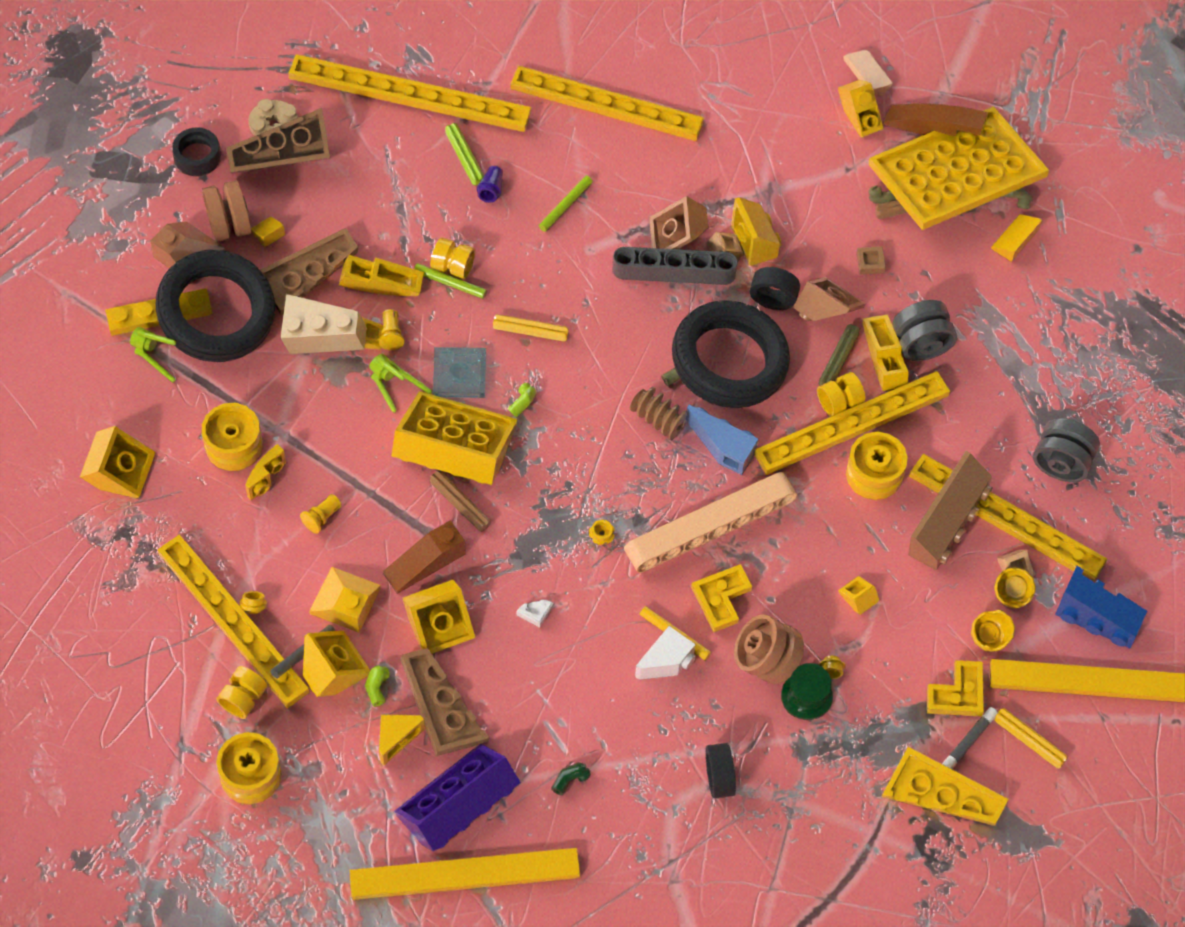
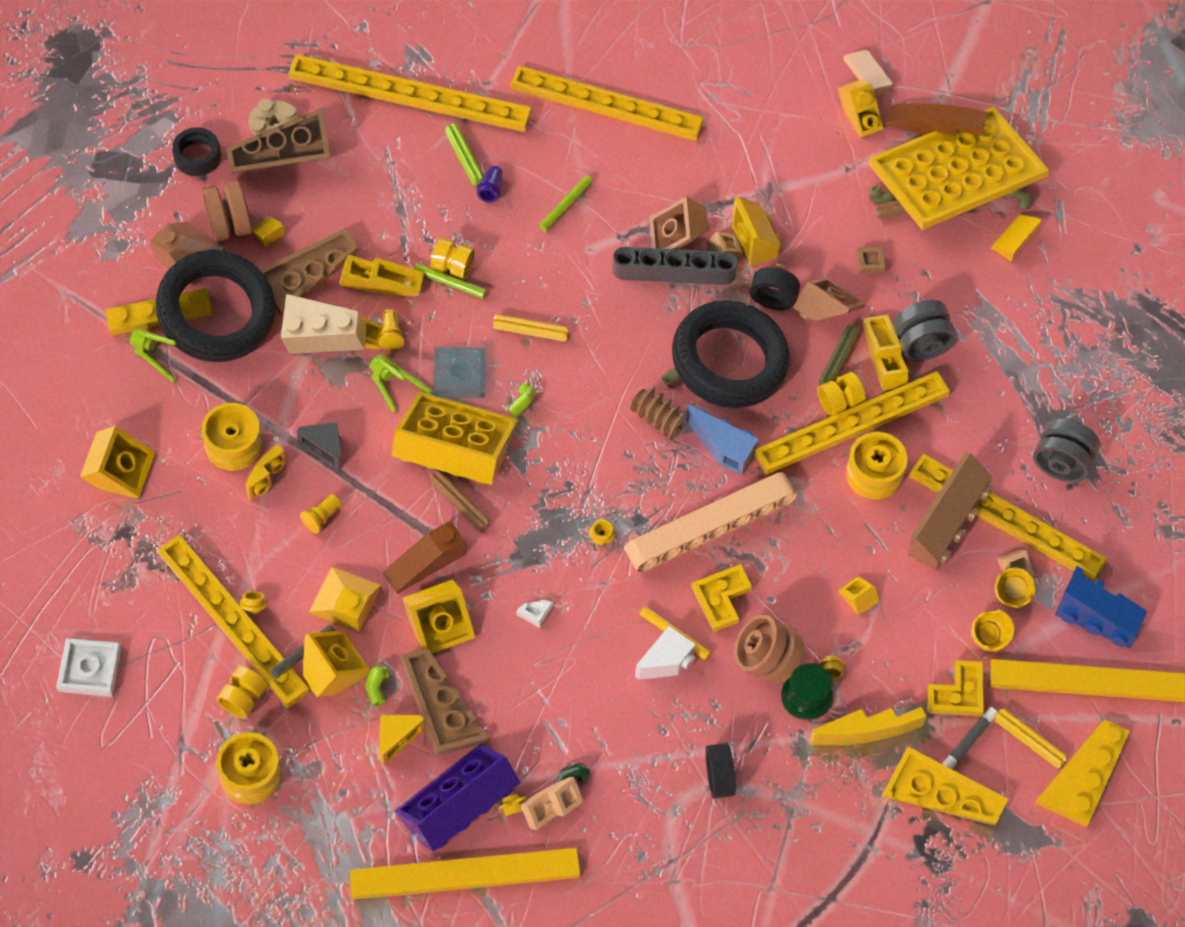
(89, 667): none -> white tile
(323, 442): none -> dark grey slope
(512, 804): none -> yellow plate
(552, 801): none -> light nougat slope
(857, 728): none -> yellow slope
(1083, 779): none -> yellow wing

